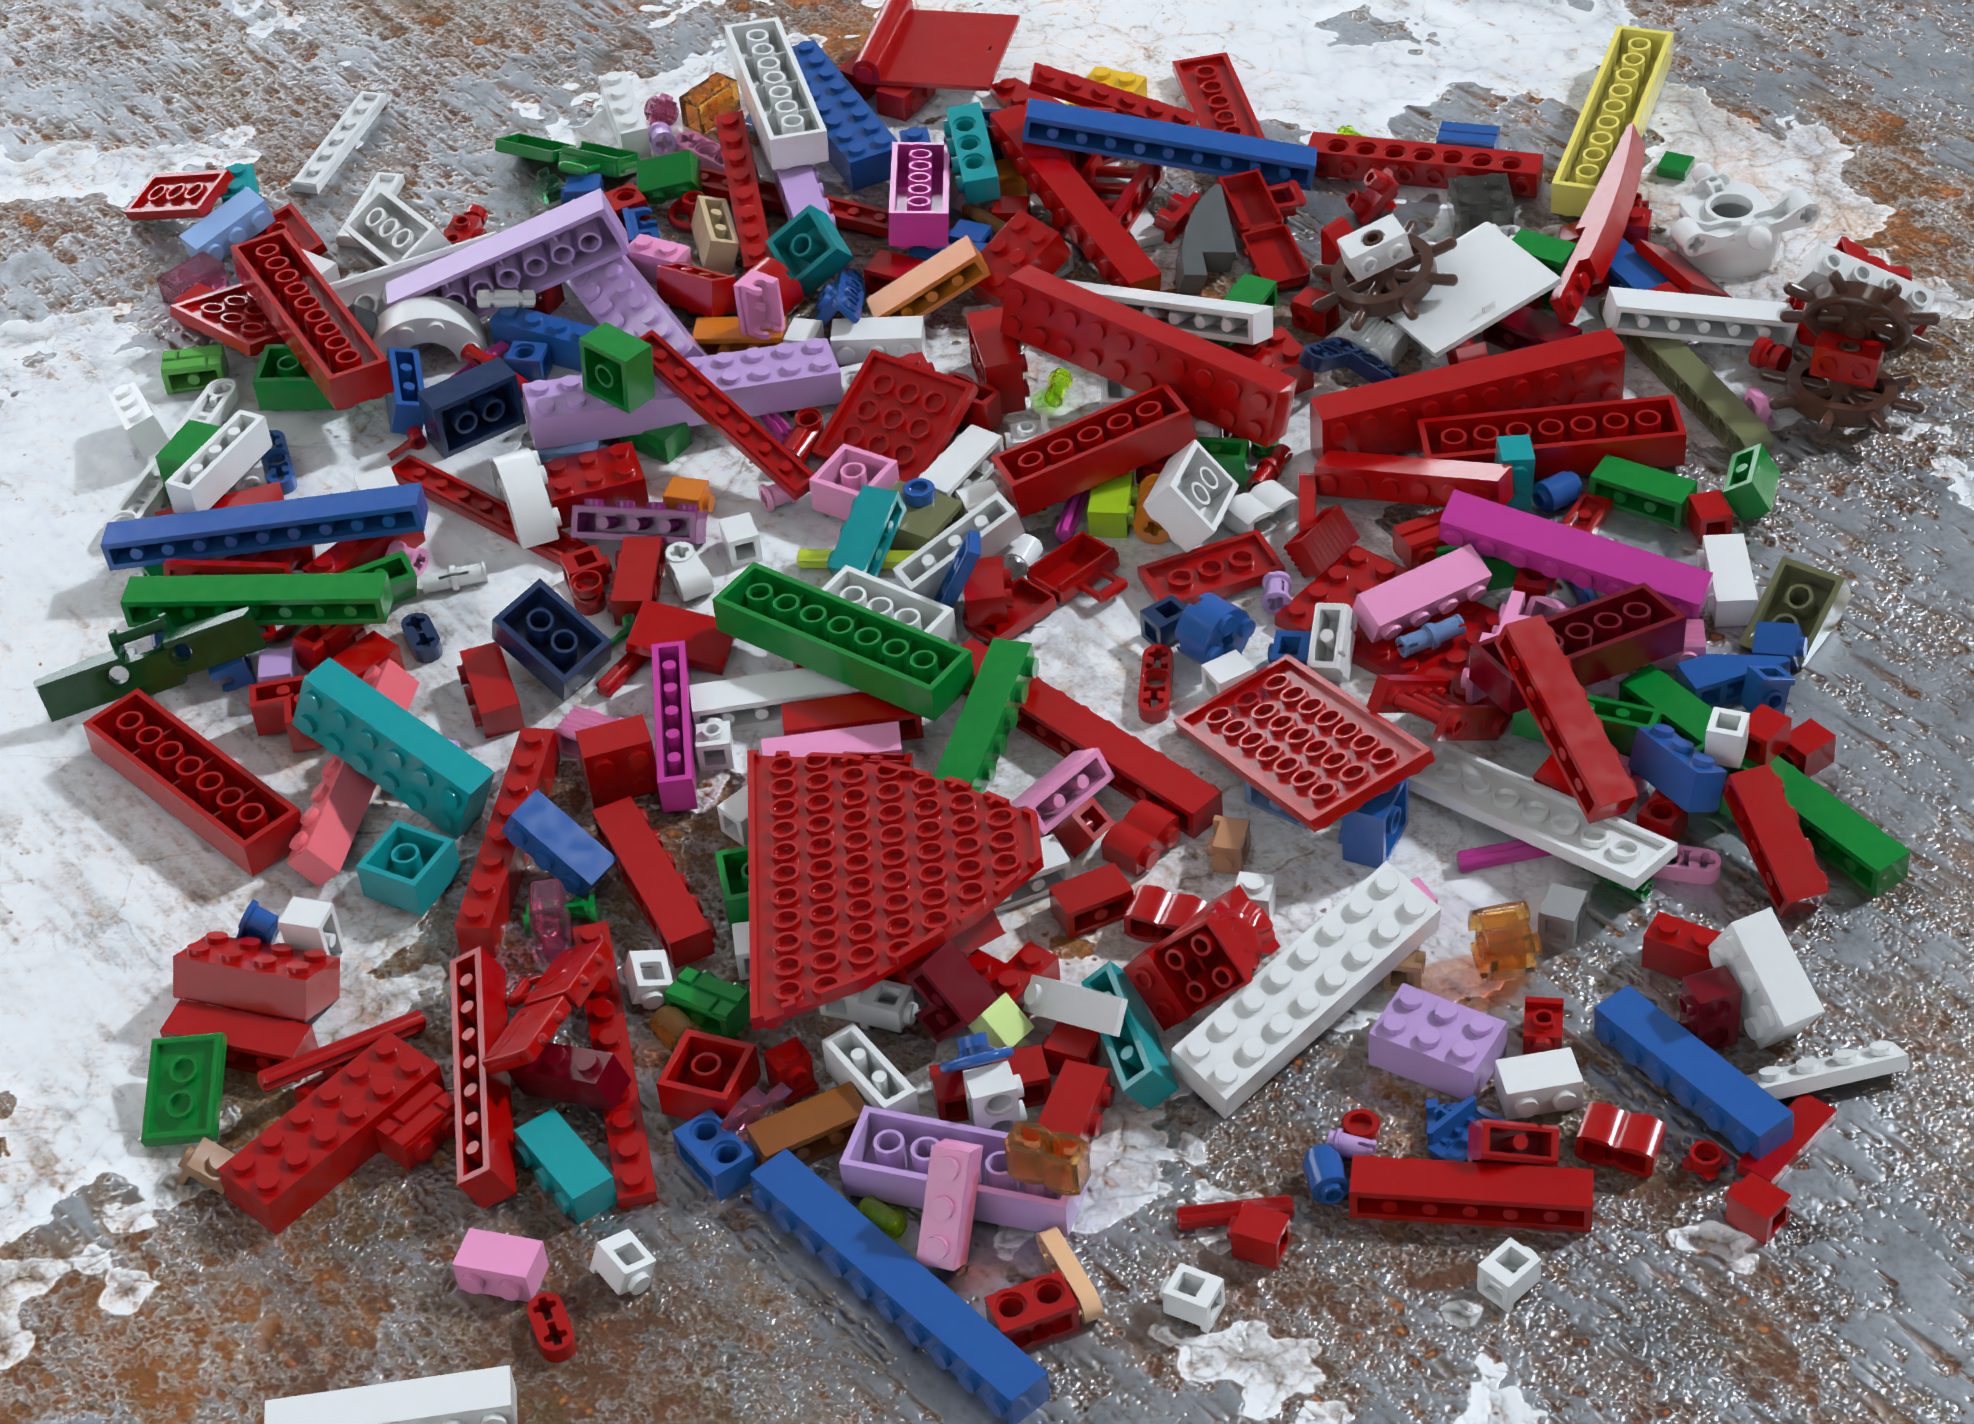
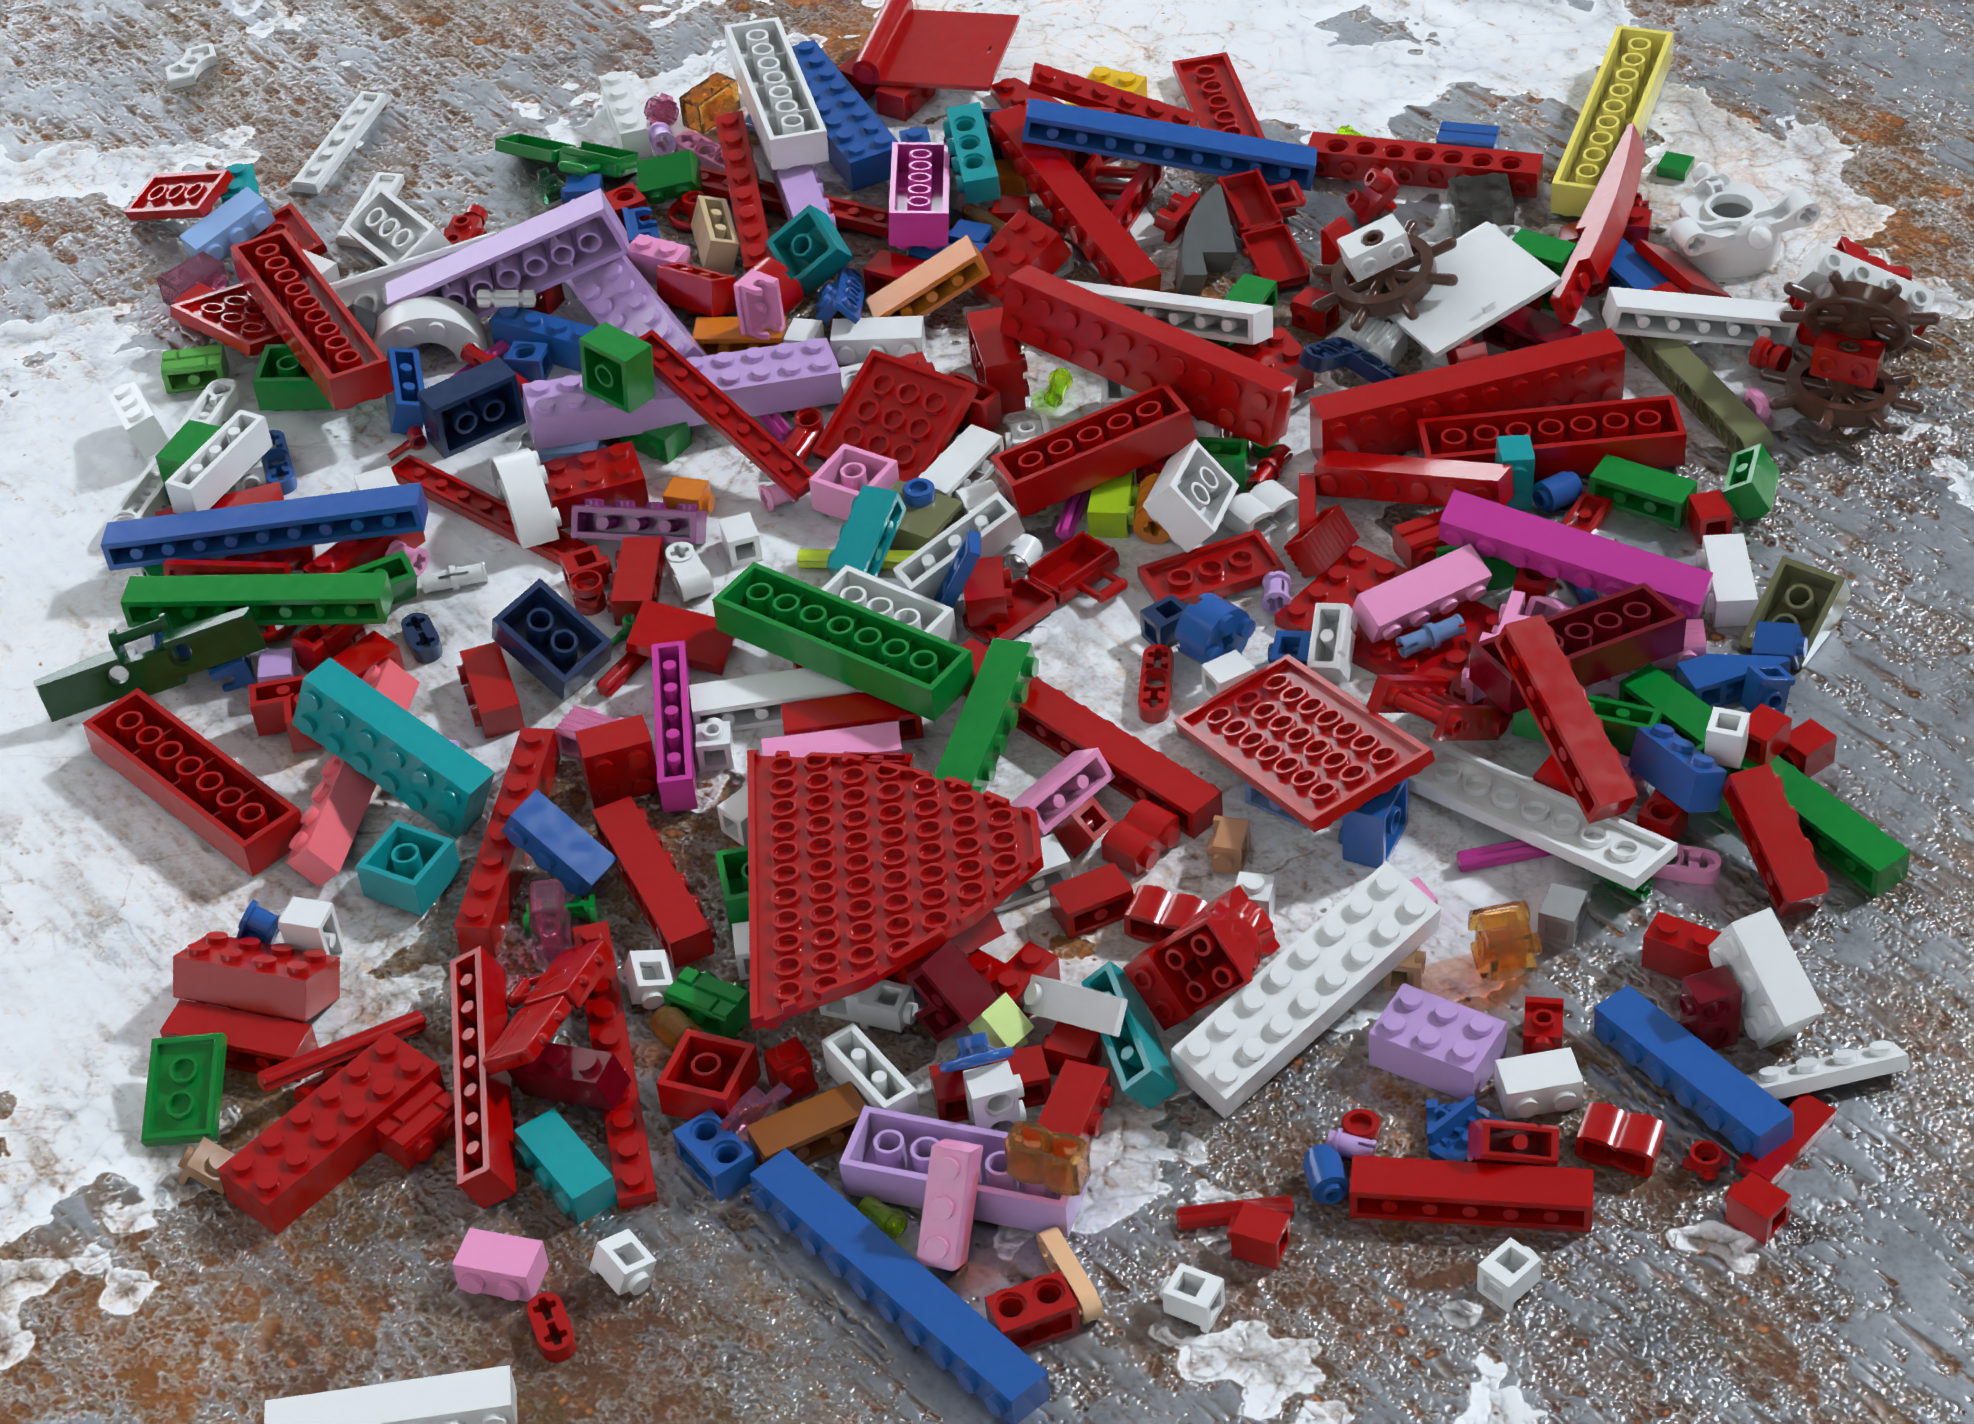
(190, 66): none -> white tile

